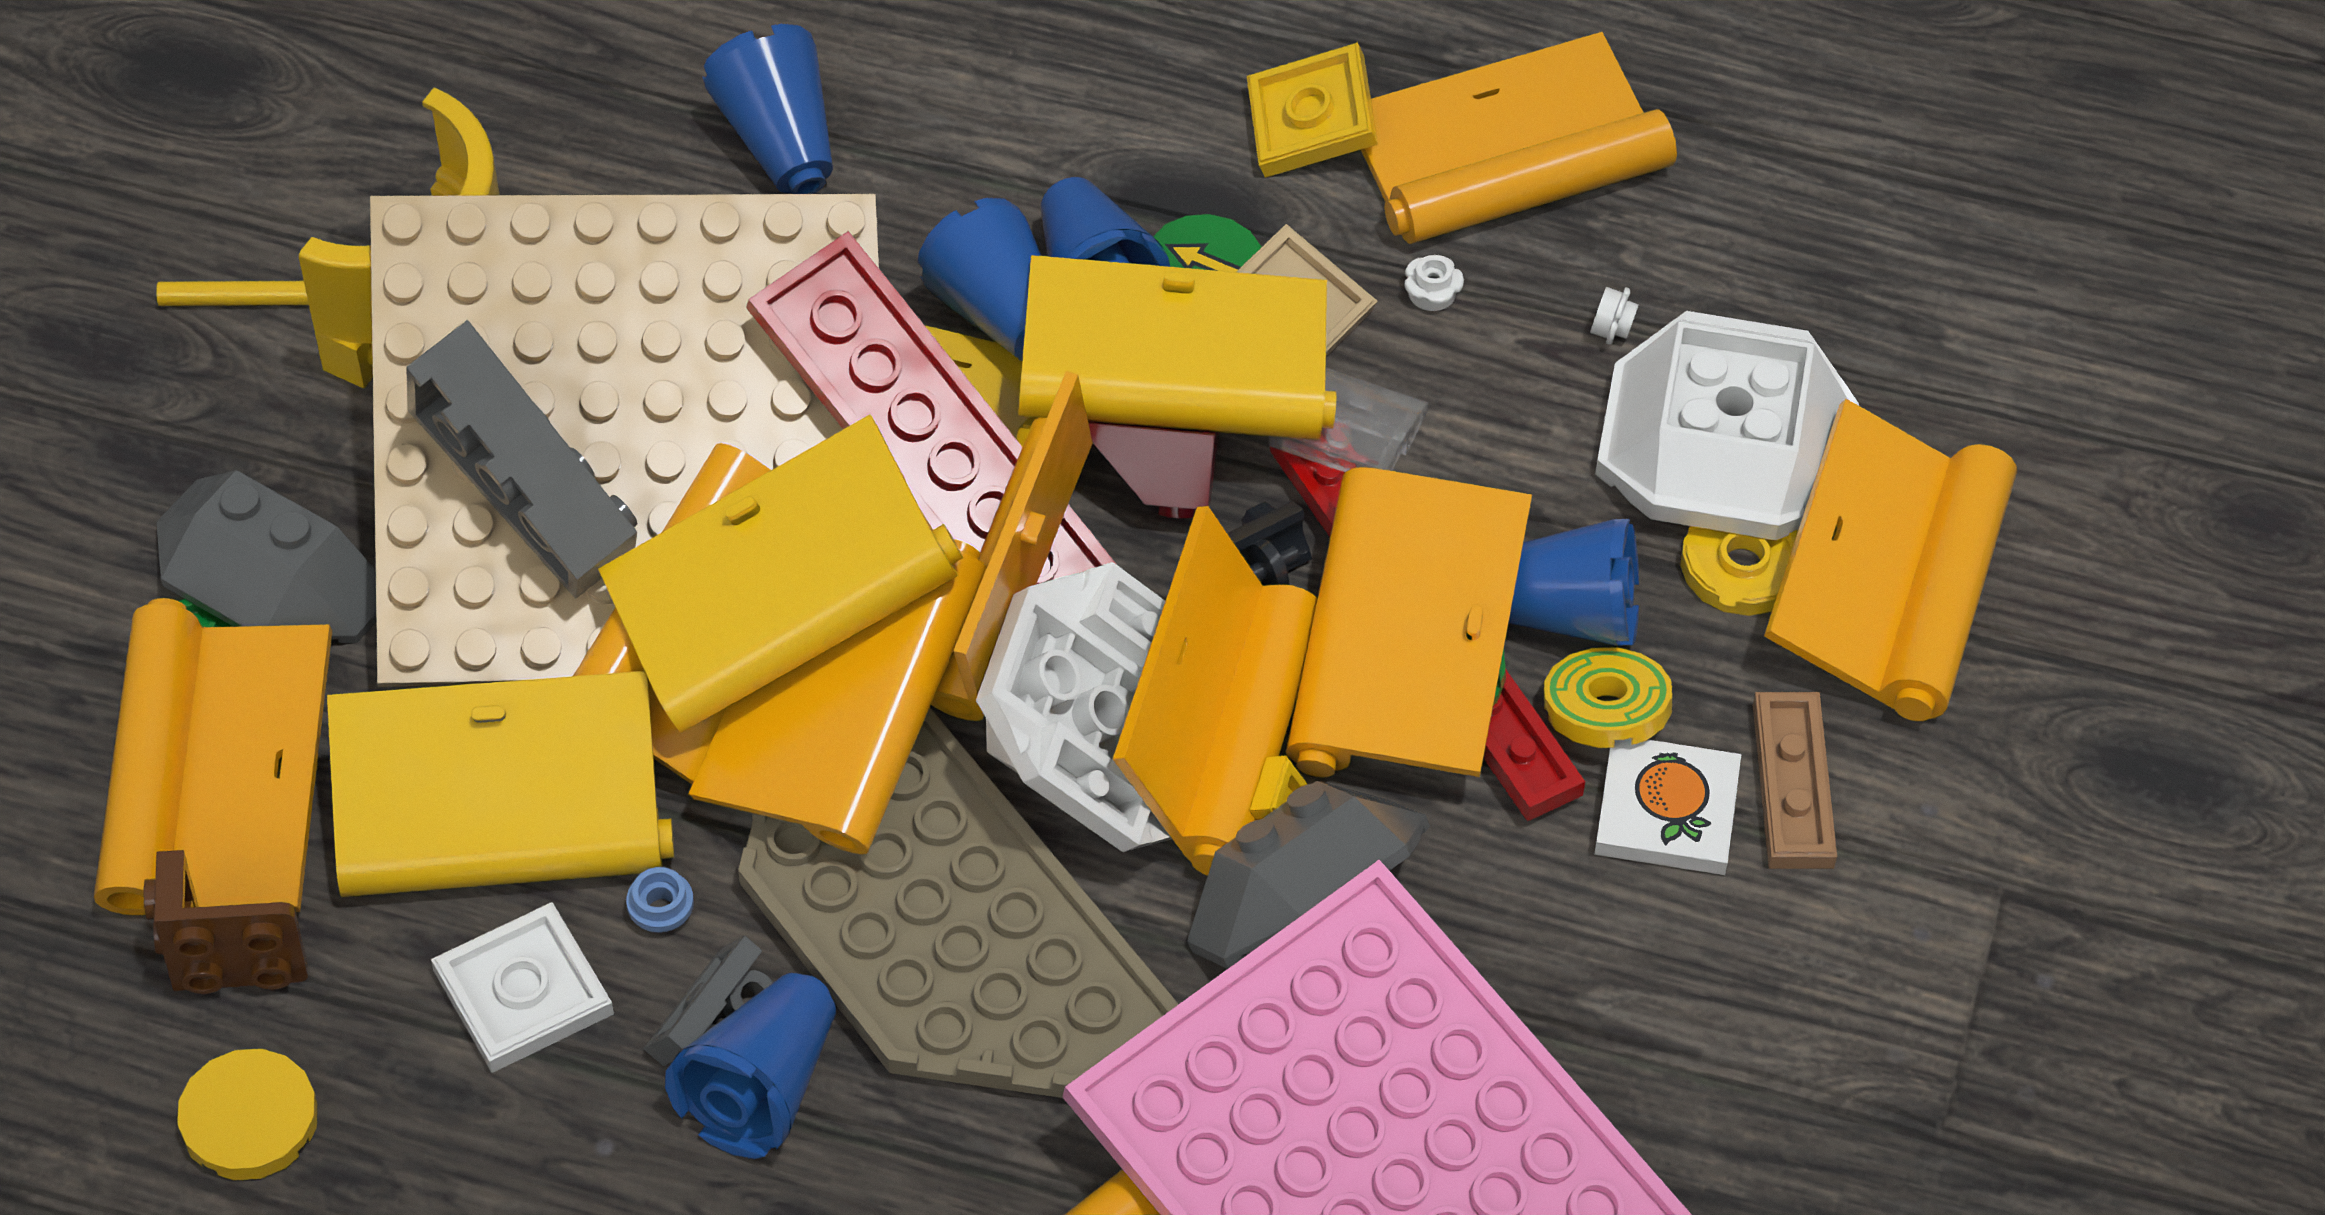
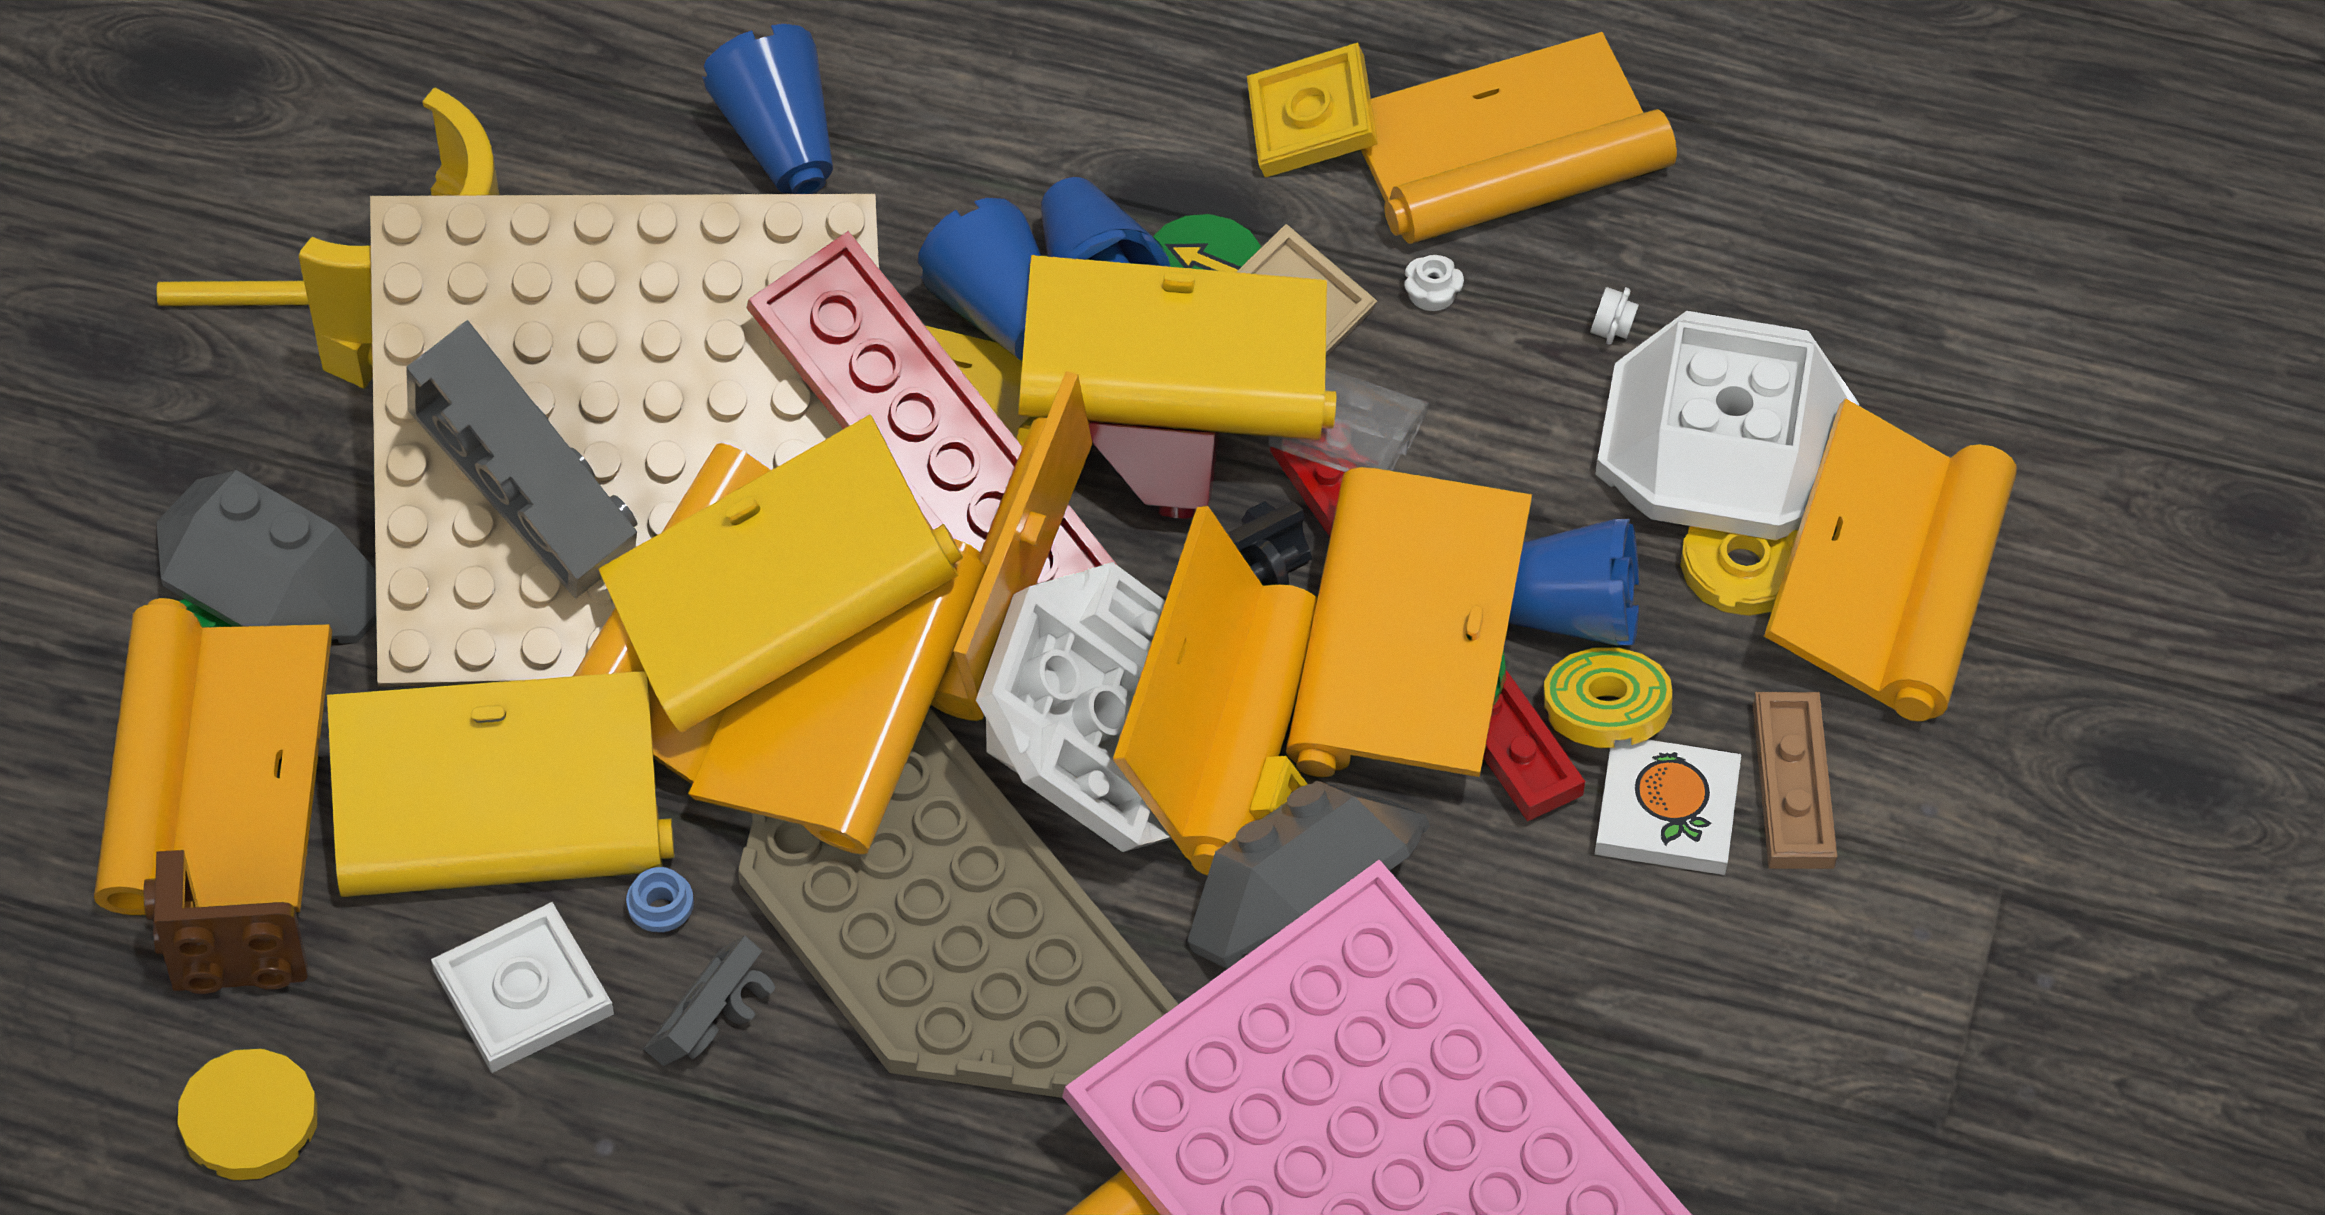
(754, 1066): blue cone -> none

